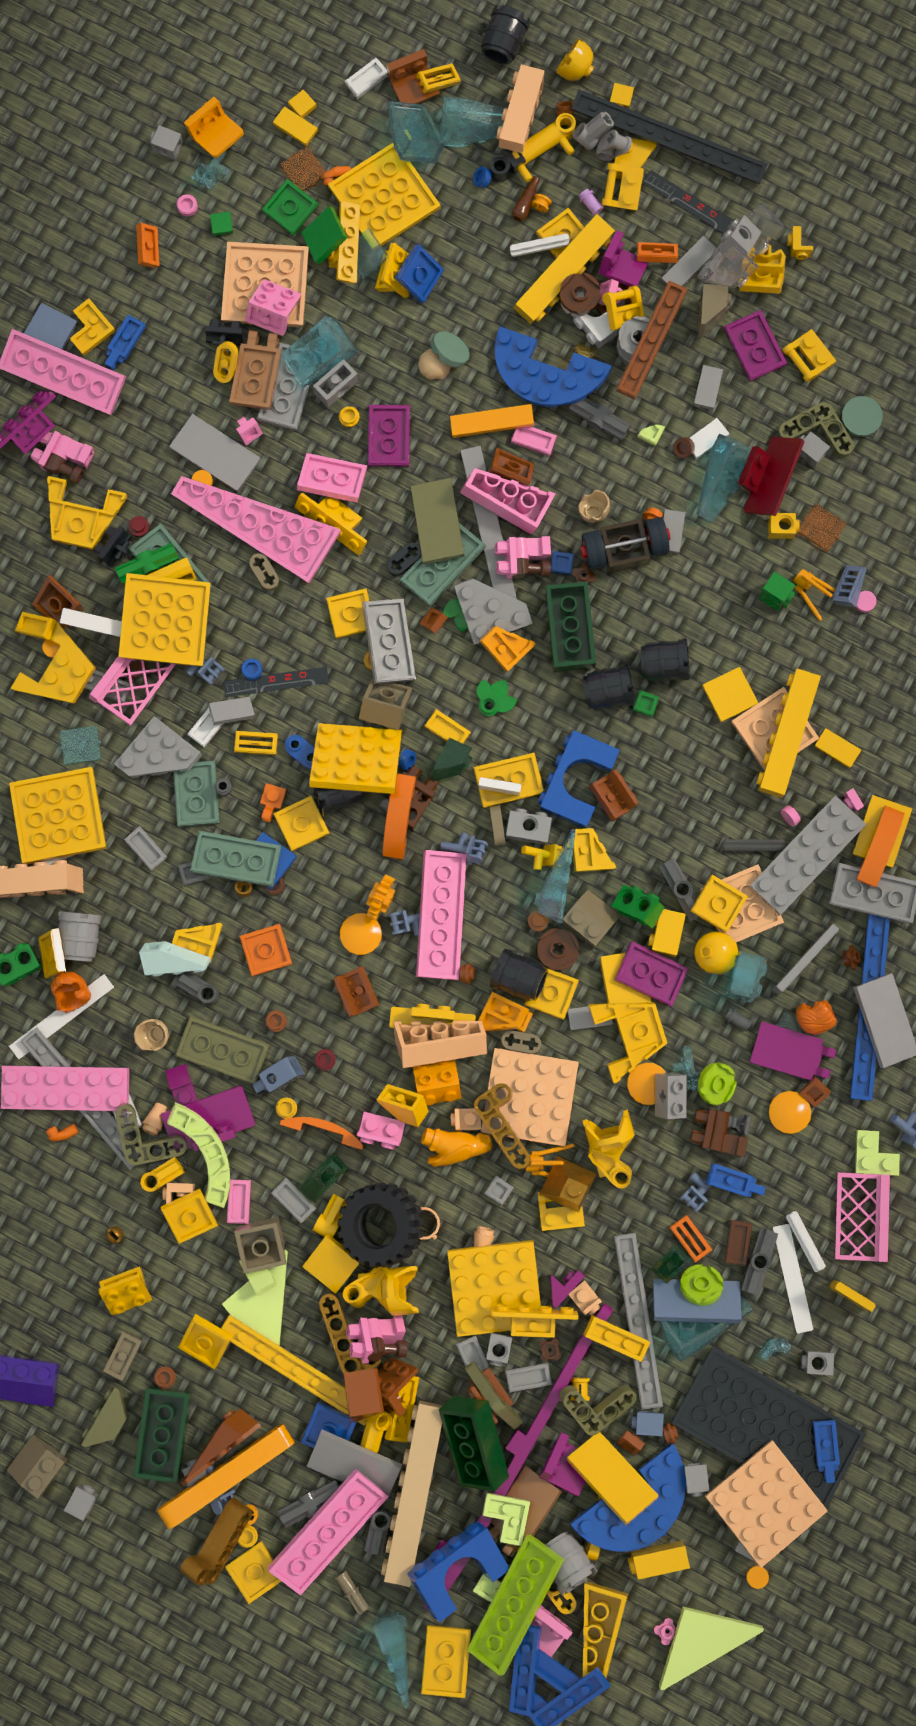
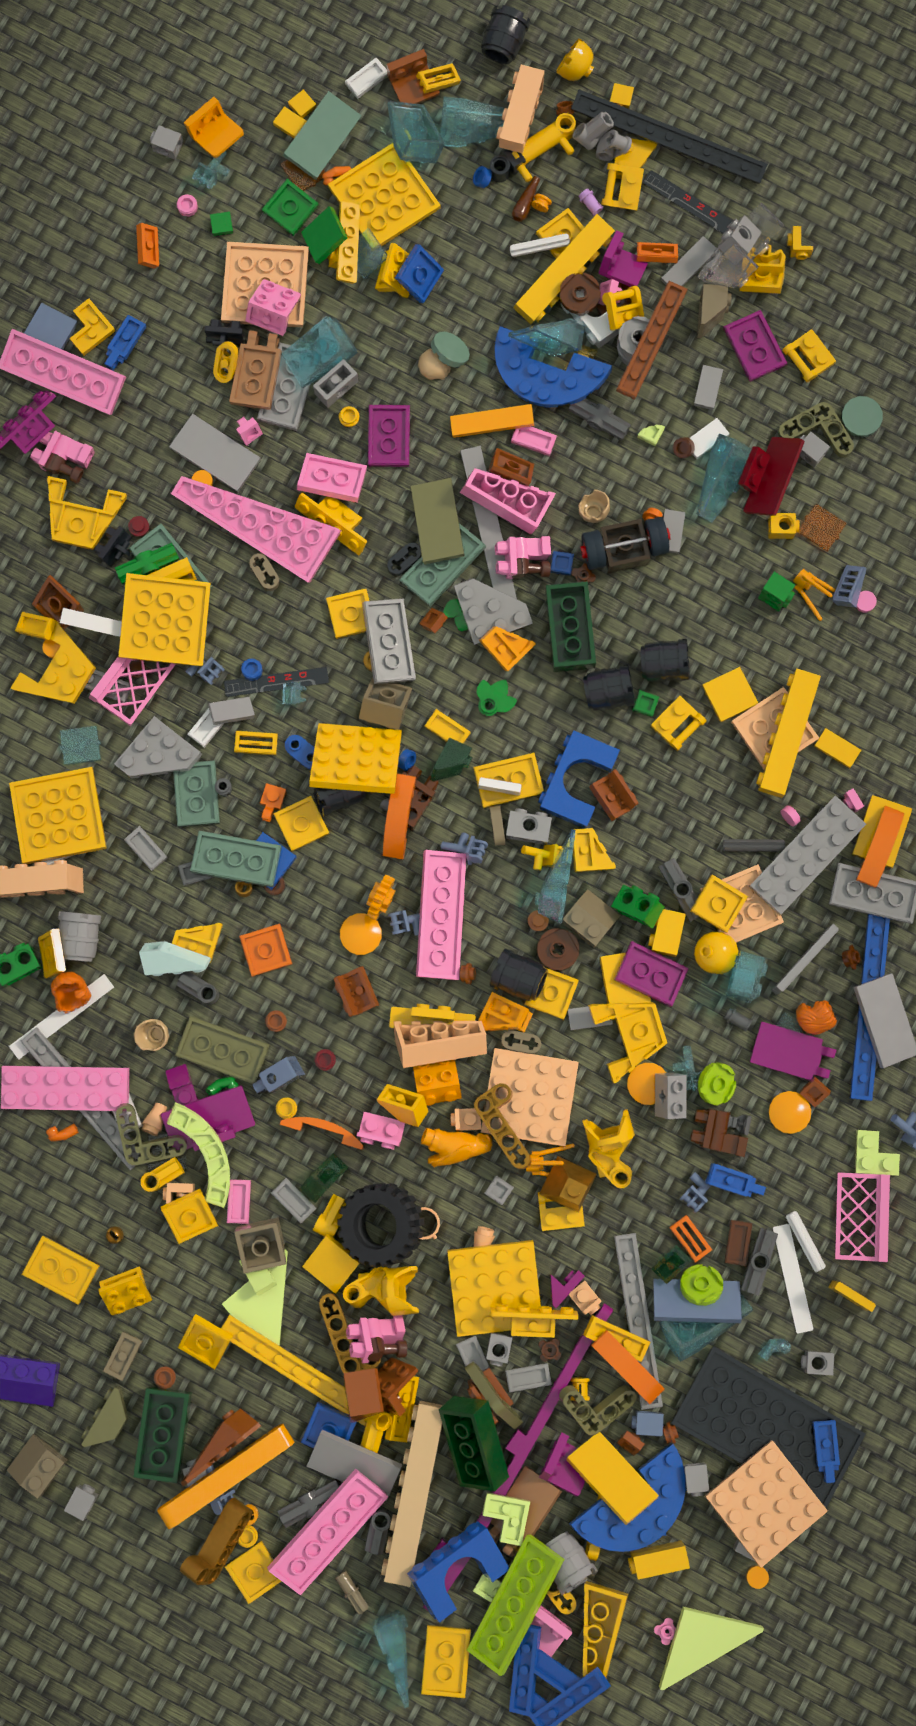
(60, 1270): none -> yellow tile
(219, 1084): none -> green arm
(291, 693): none -> clear light blue tile
(322, 135): none -> sand green tile
(553, 337): none -> clear light blue slope
(628, 1367): none -> orange slope
(673, 718): none -> yellow plate

